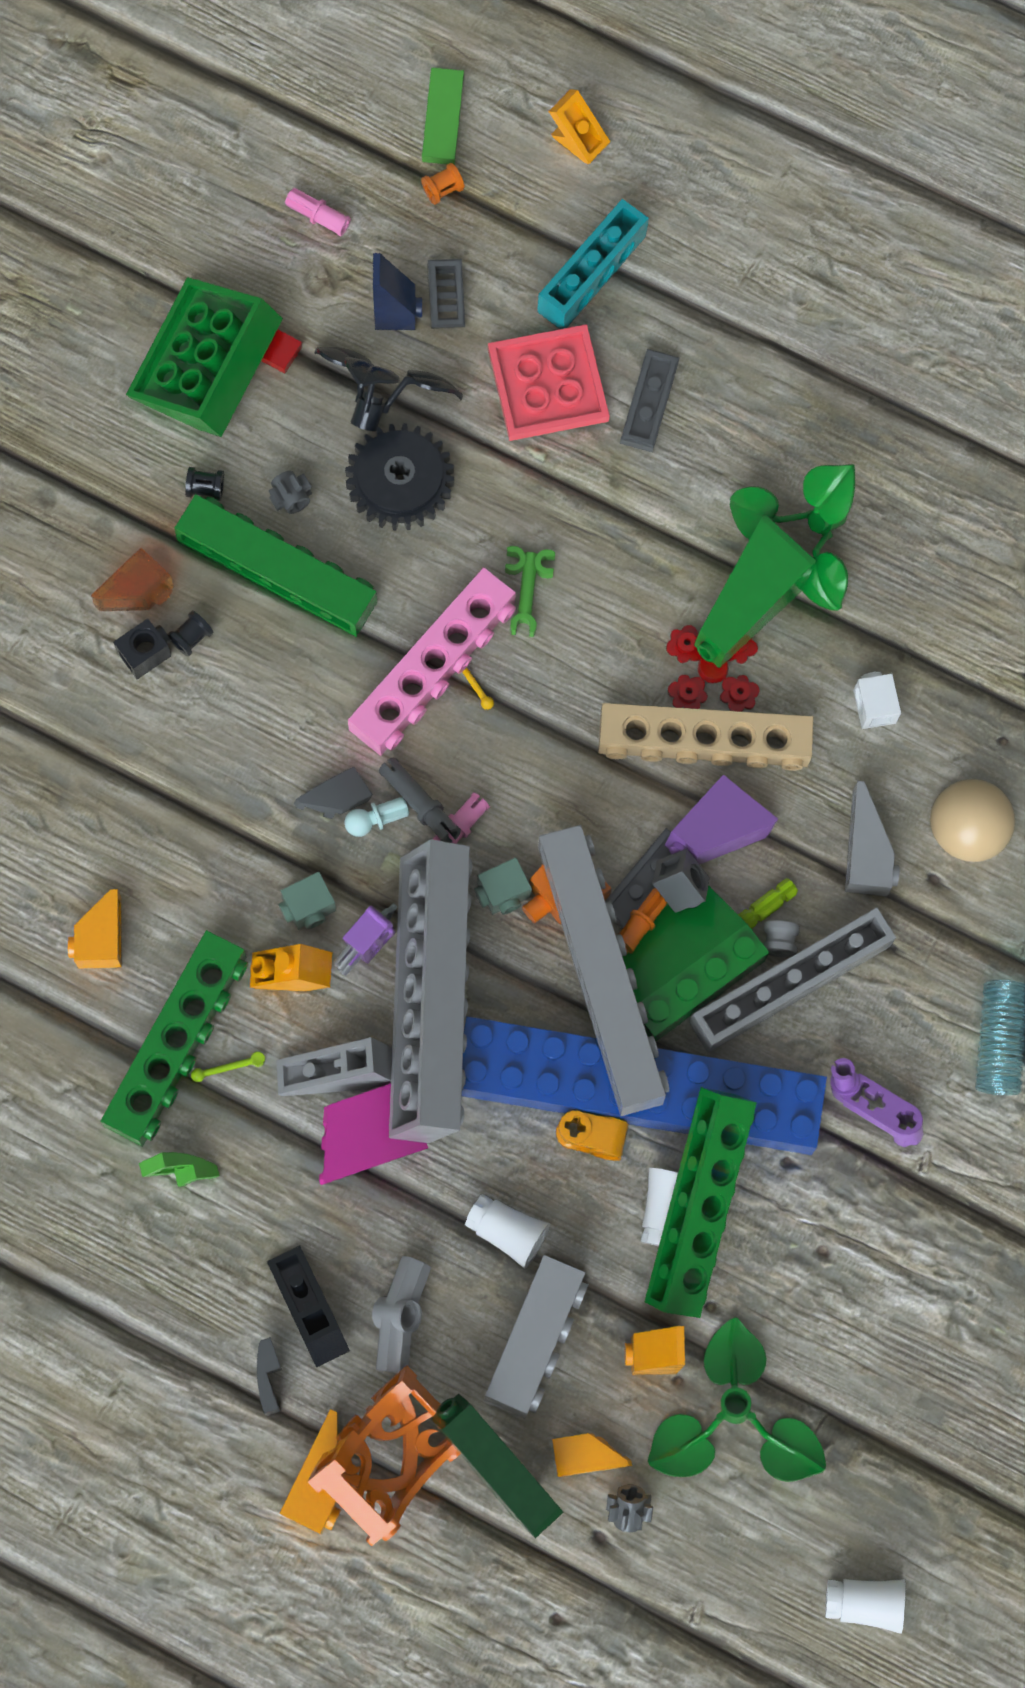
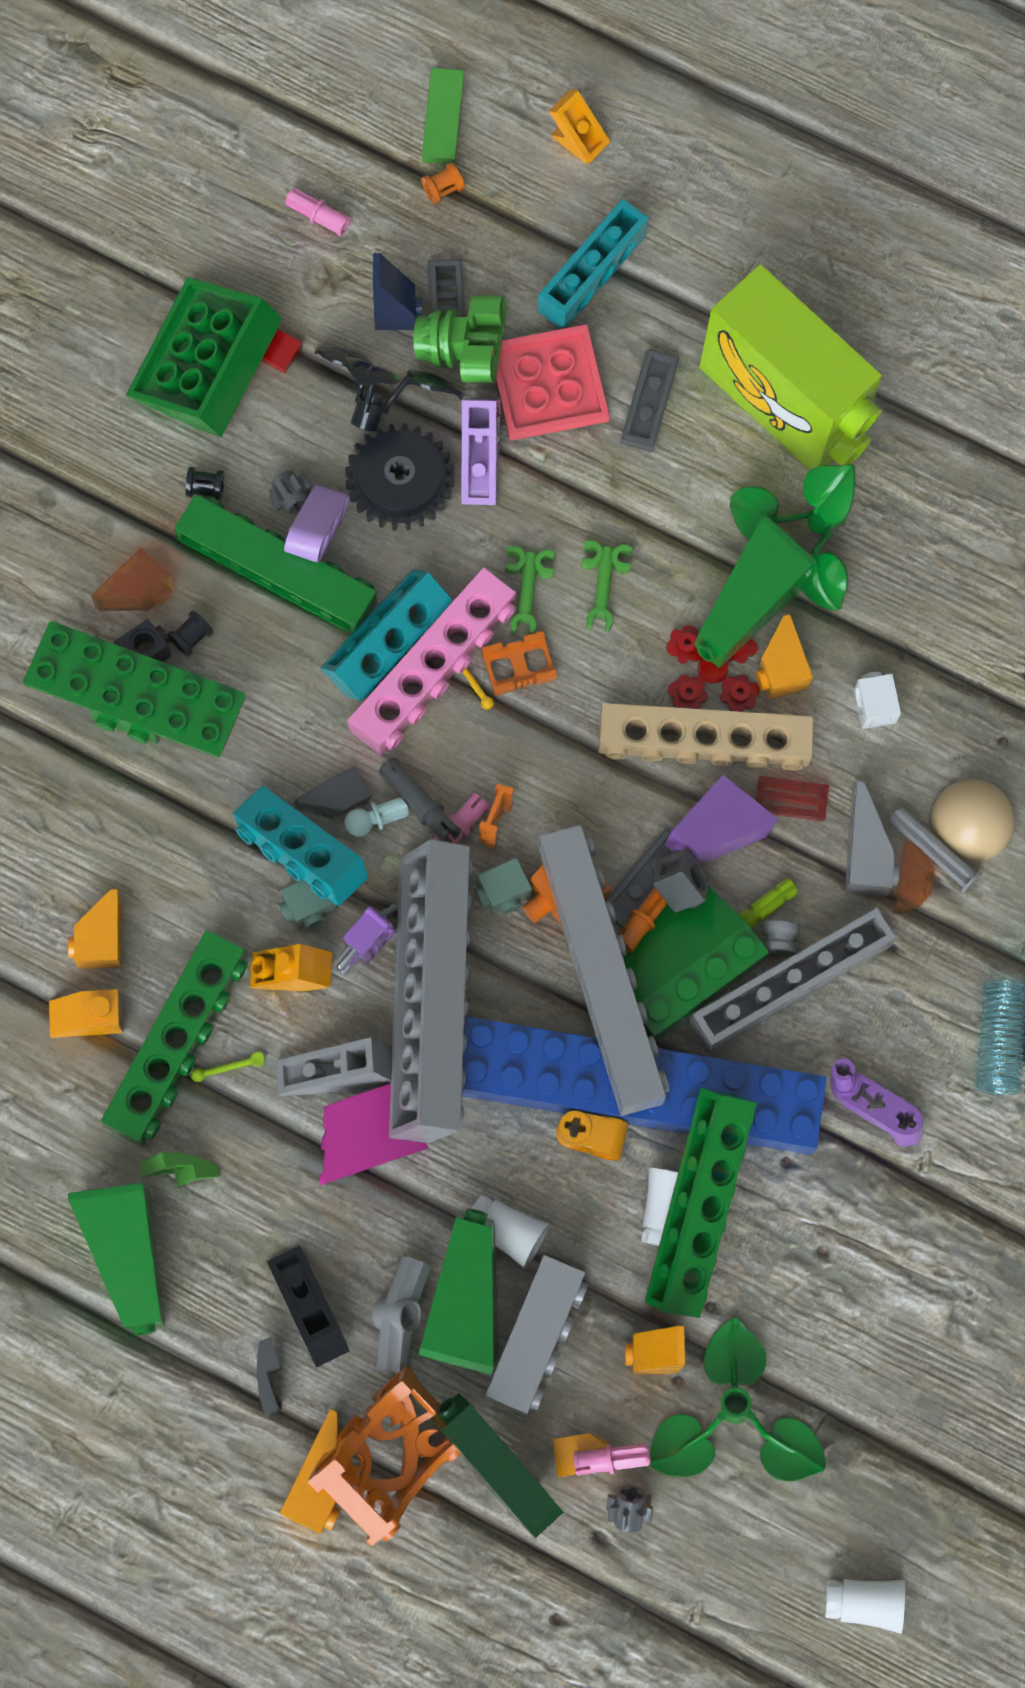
(86, 1014): none -> light orange slope
(122, 1242): none -> green slope
(134, 691): none -> green bracket
(281, 829): none -> teal brick
(316, 523): none -> lavender beam
(345, 664): none -> teal brick
(464, 1307): none -> green slope
(471, 340): none -> bright green beam
(480, 450): none -> lavender slope
(488, 829): none -> orange piece
(515, 653): none -> orange piece
(606, 559): none -> bright green bar
(611, 1459): none -> bright pink axle
(784, 664): none -> light orange slope
(791, 371): none -> lime brick
(793, 785): none -> clear red tile
(915, 880): none -> clear orange tile
(935, 848): none -> light grey axle

